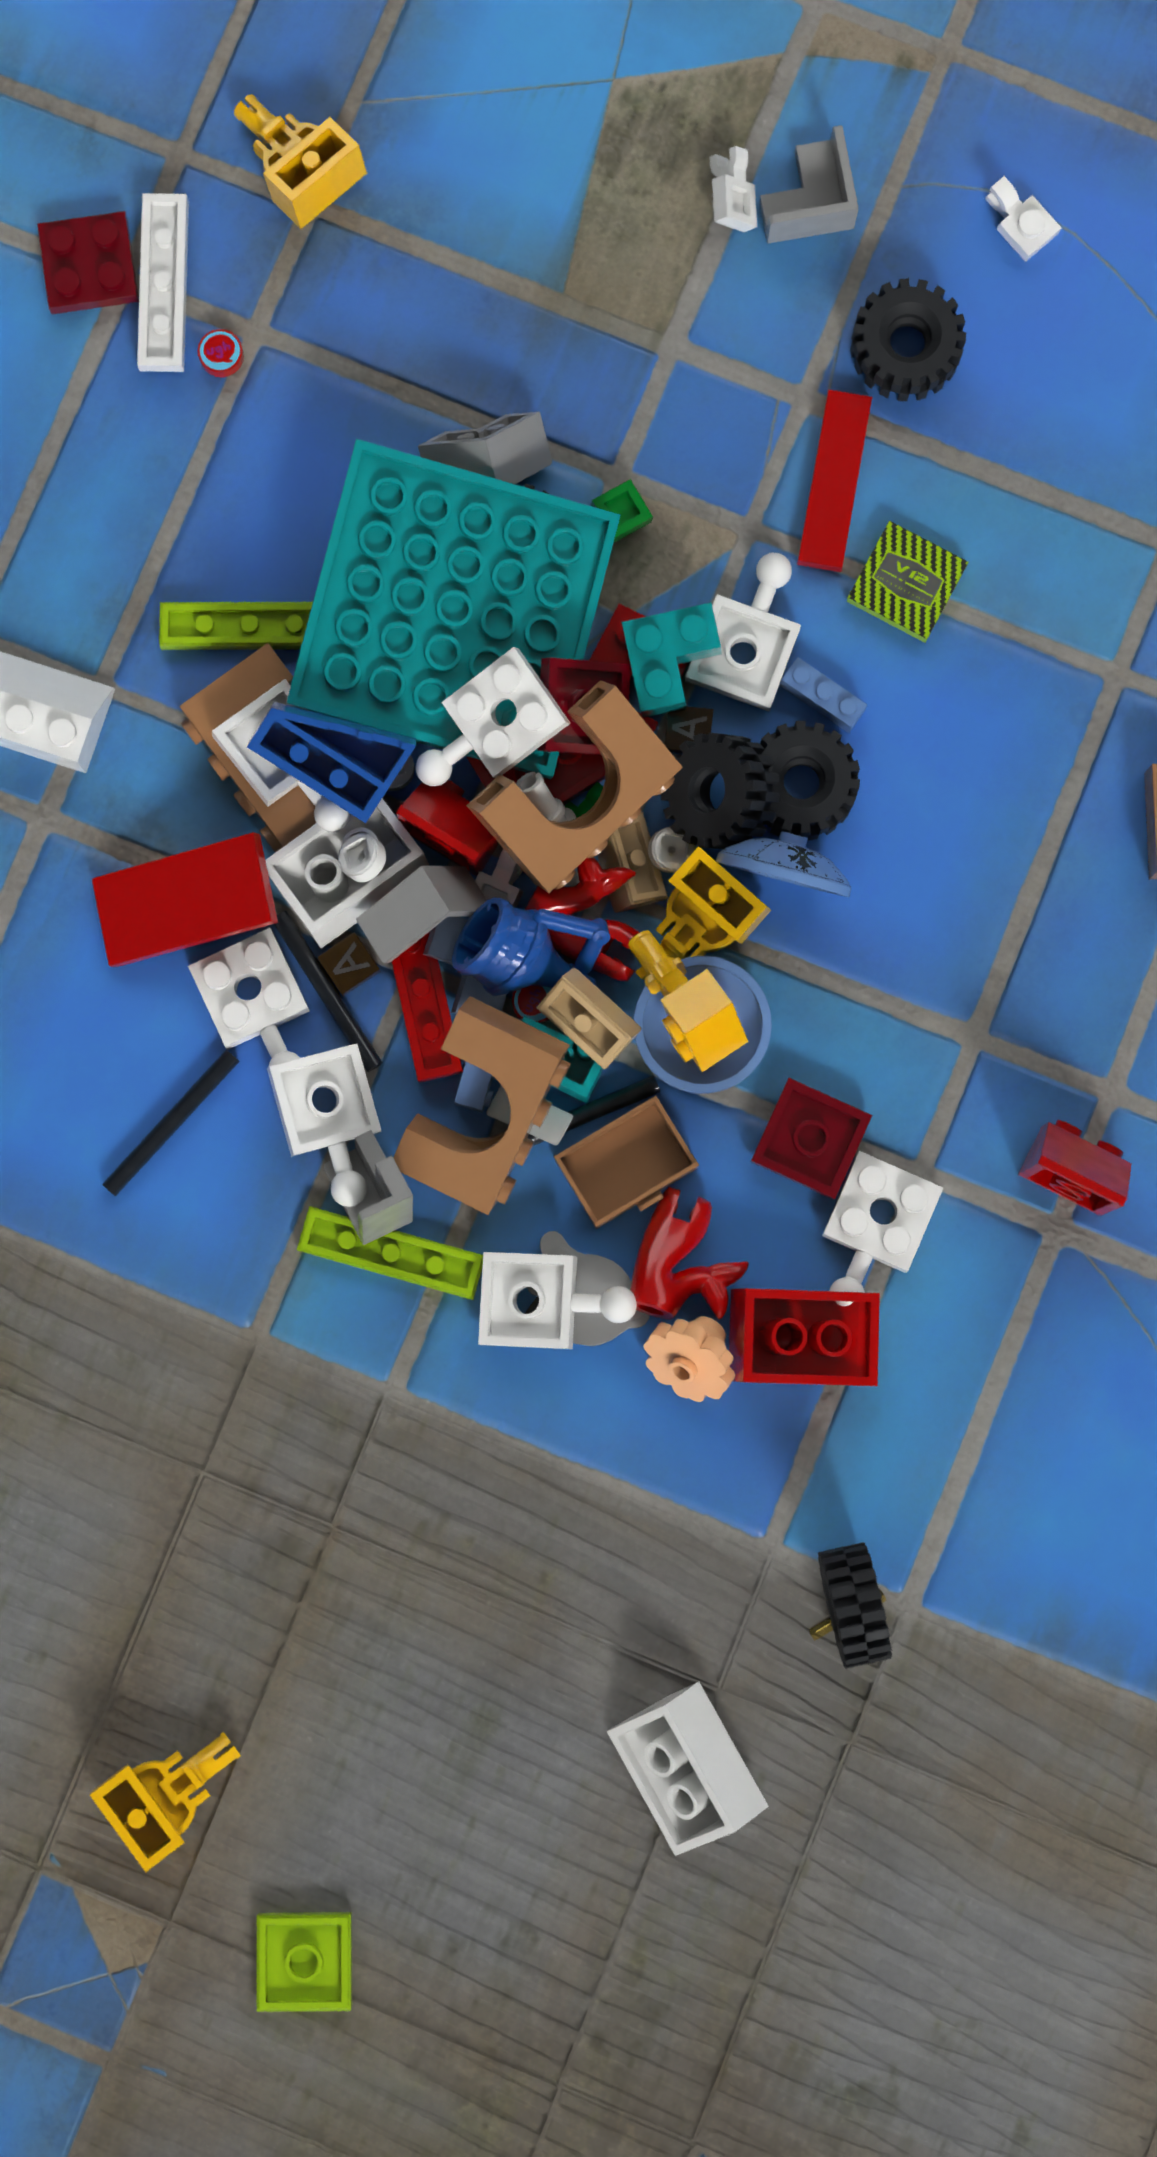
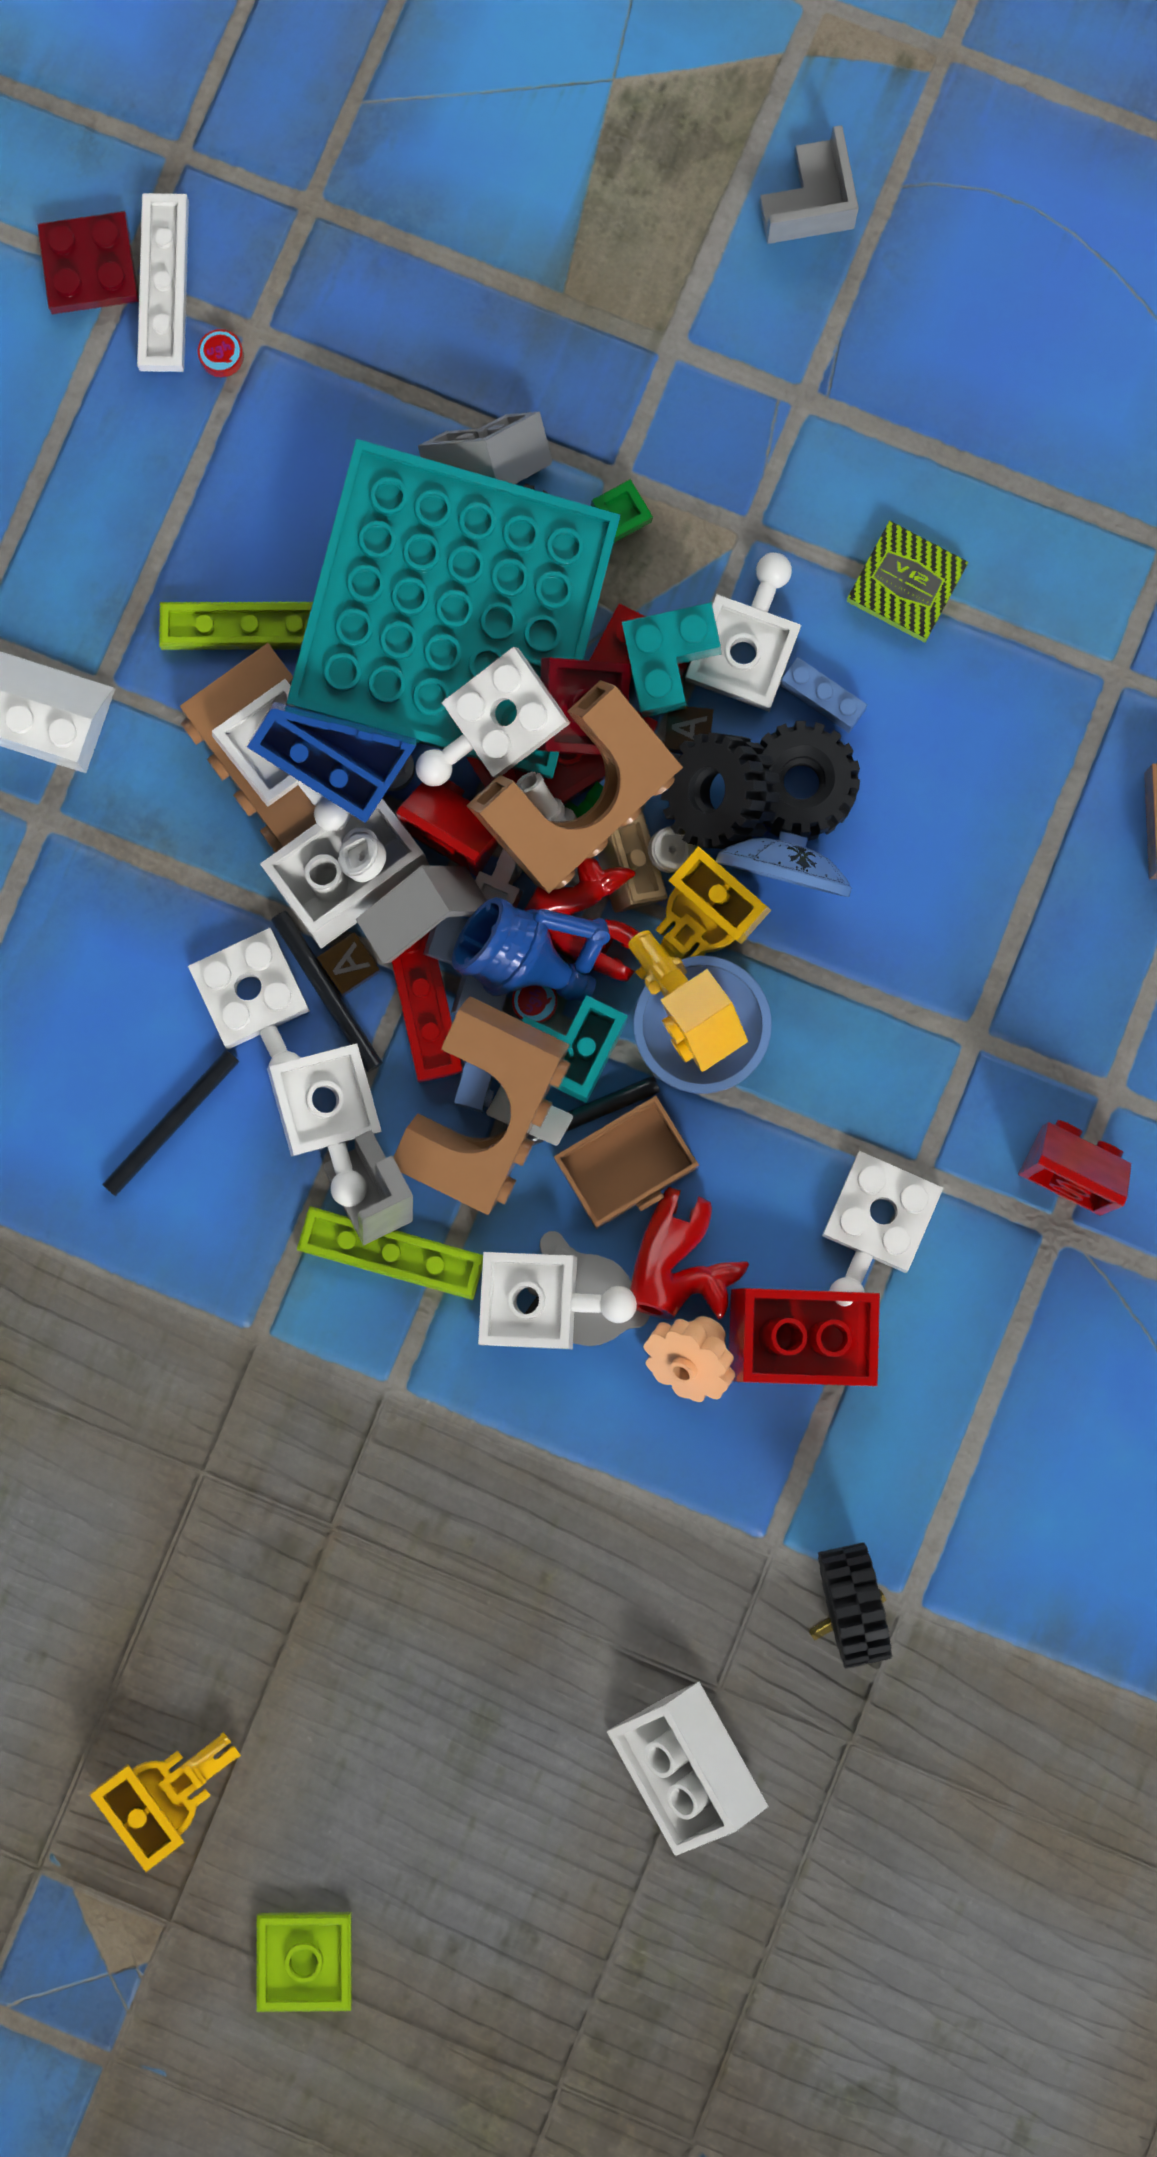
(184, 900): red tile -> none
(302, 161): yellow brick -> none
(589, 1017): tan slope -> none
(732, 196): white plate -> none
(811, 1138): dark red plate -> none
(834, 480): red tile -> none
(915, 309): black tyre -> none
(1025, 224): white plate -> none

